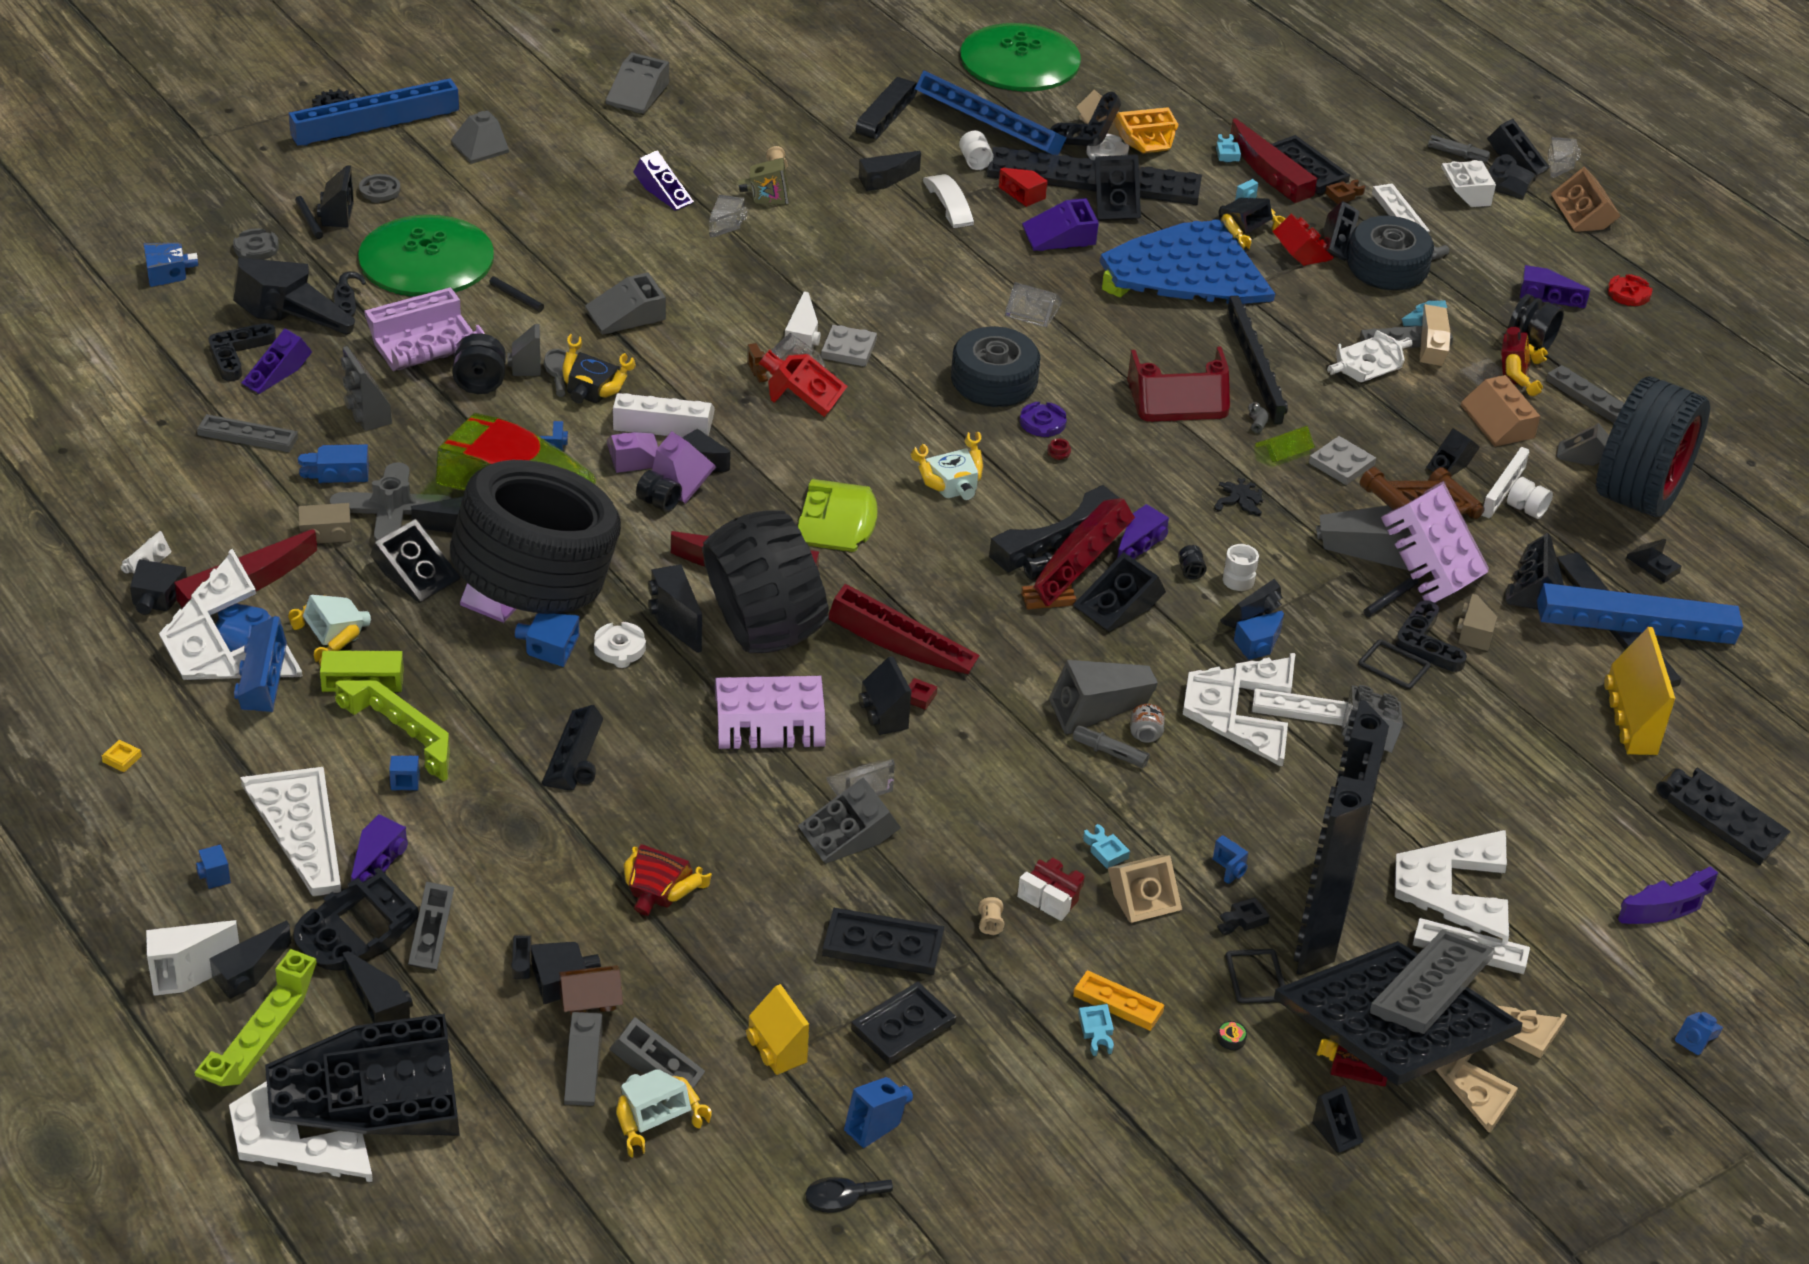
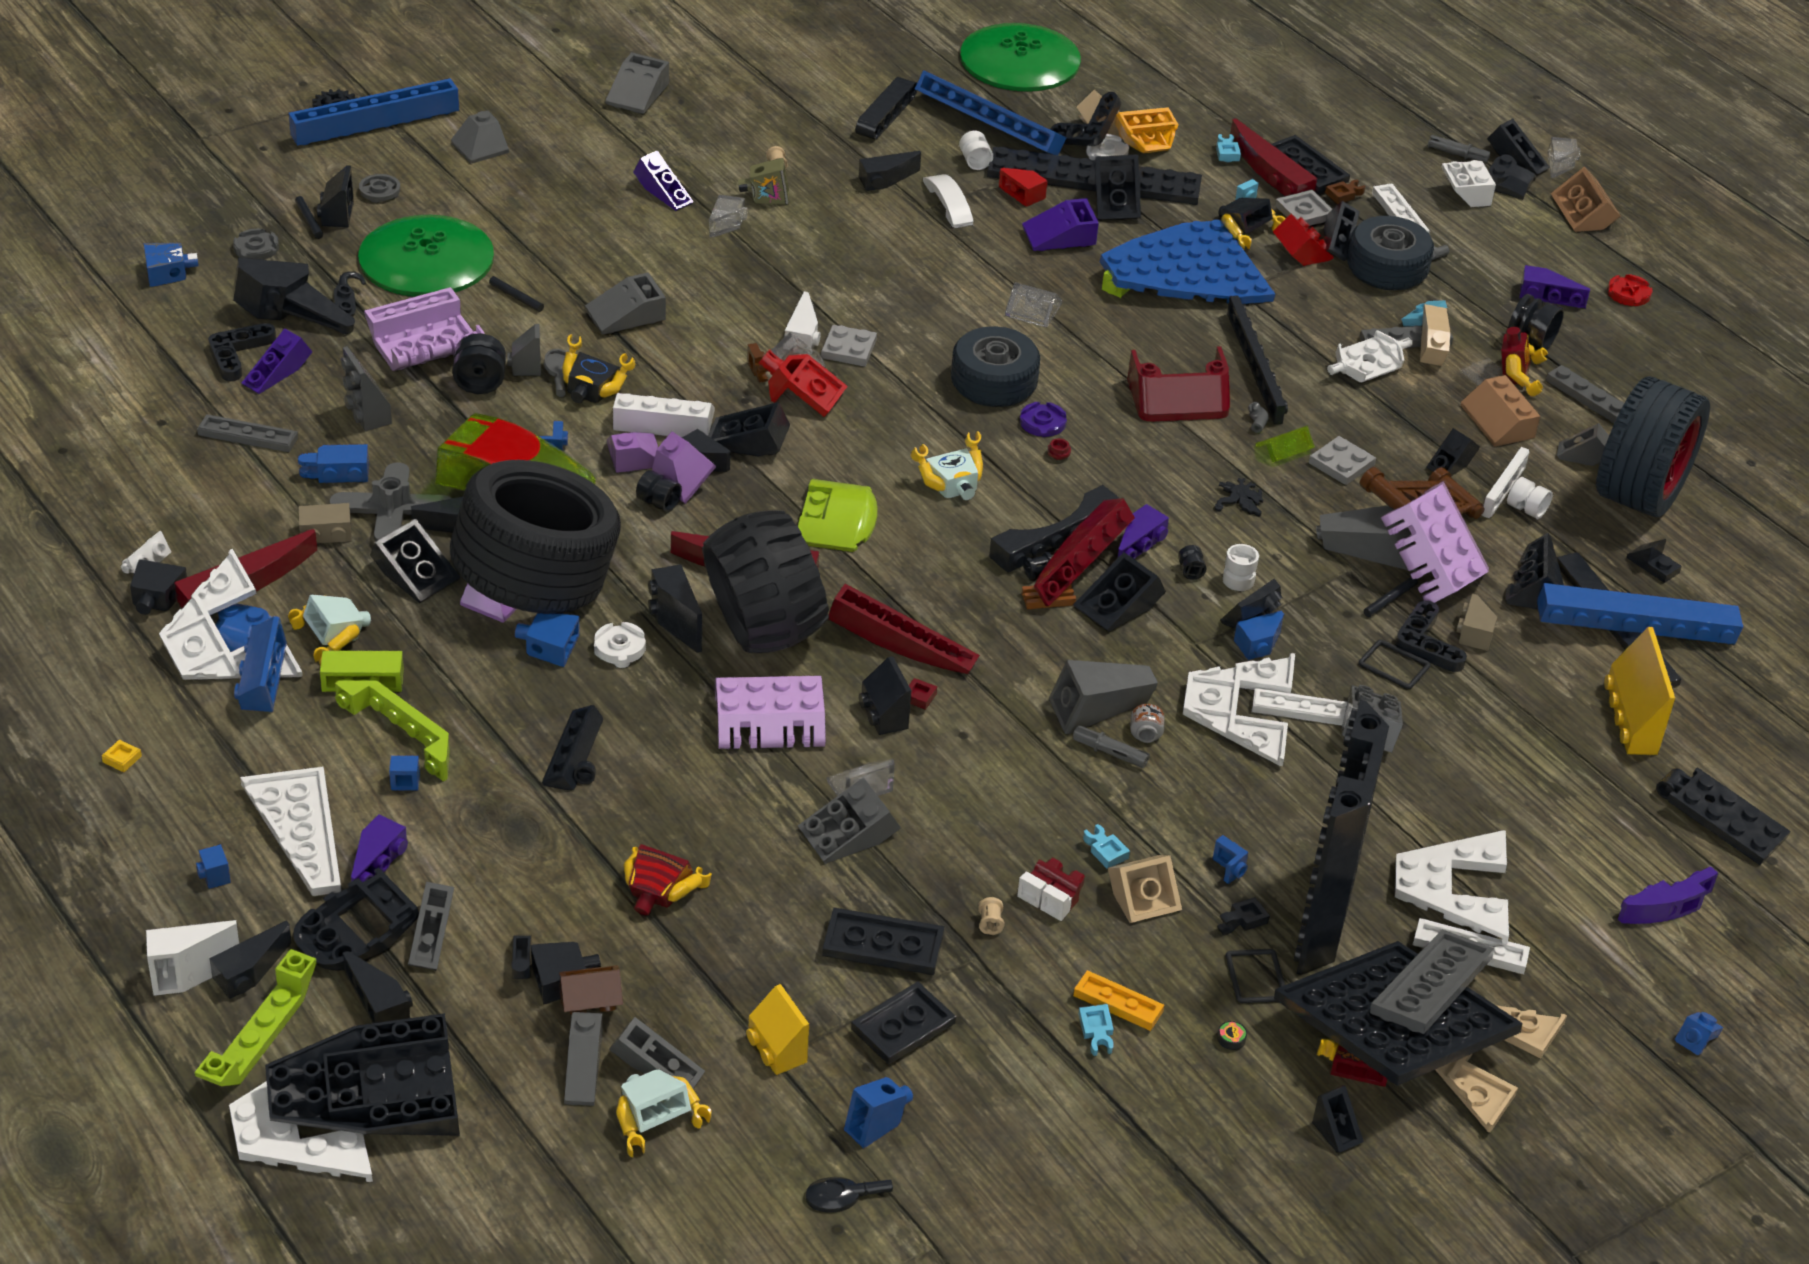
(752, 431): none -> black slope
(1304, 205): none -> light grey plate

